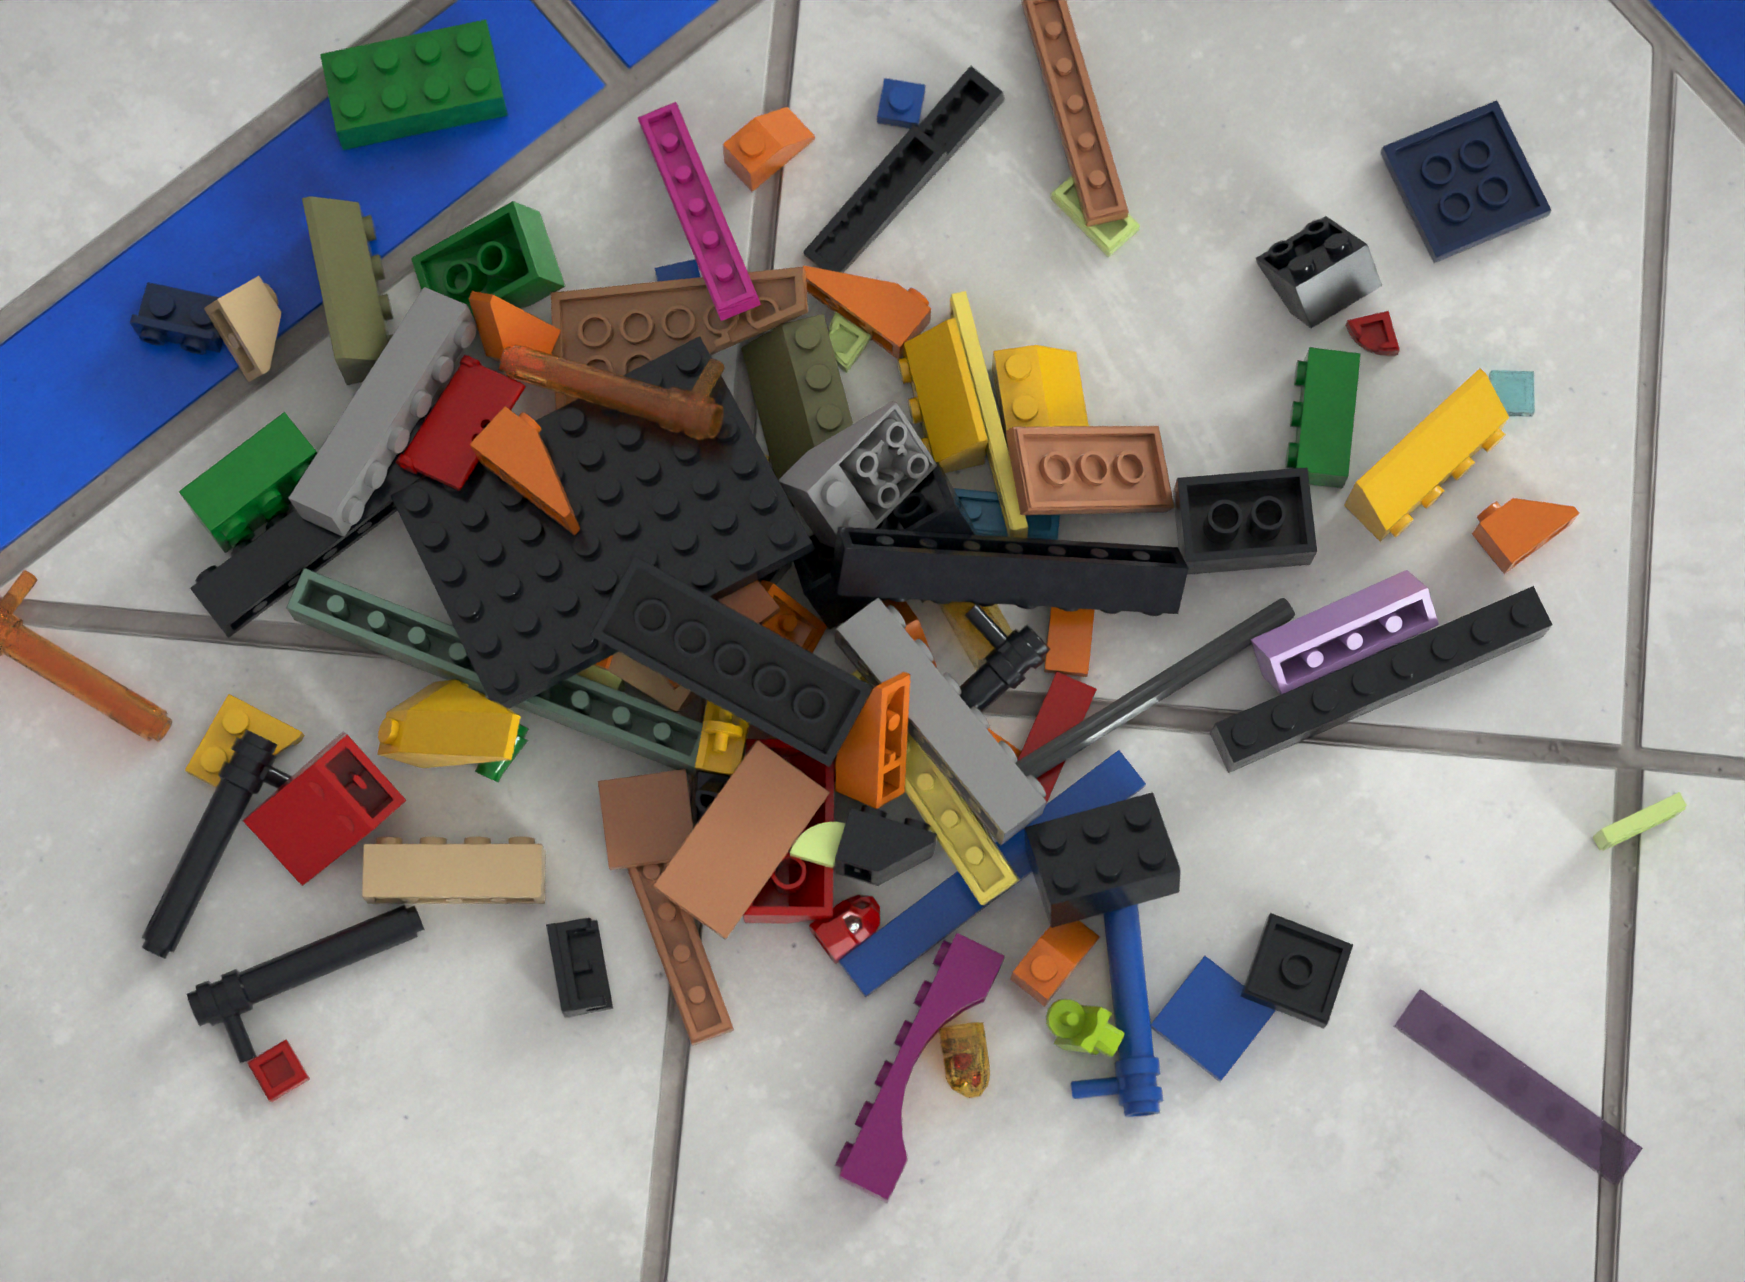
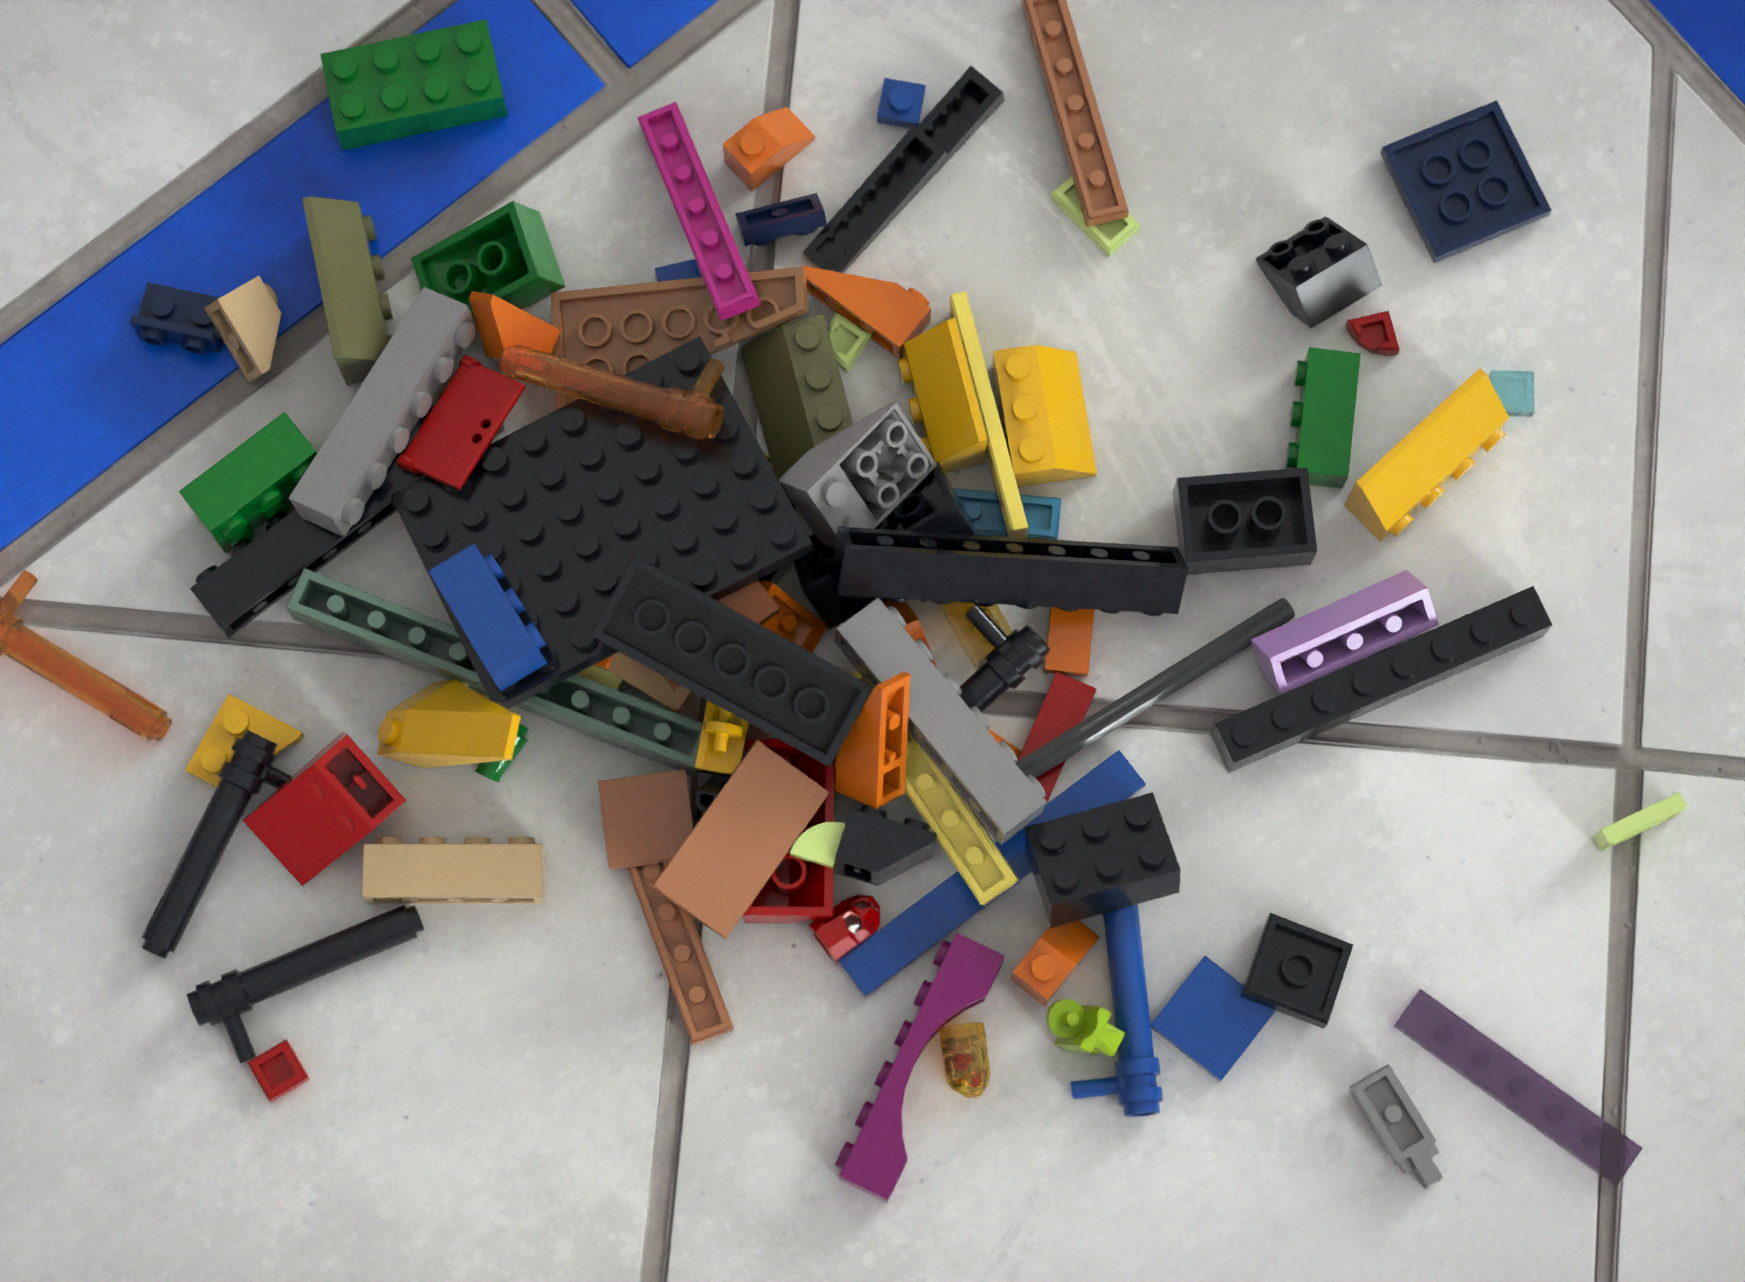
(490, 616): none -> blue brick
(520, 458): orange slope -> none
(579, 967): black hinge -> none
(781, 219): none -> dark blue plate
(1089, 470): nougat tile -> none
(1398, 1124): none -> light grey hinge
(1520, 528): orange slope -> none

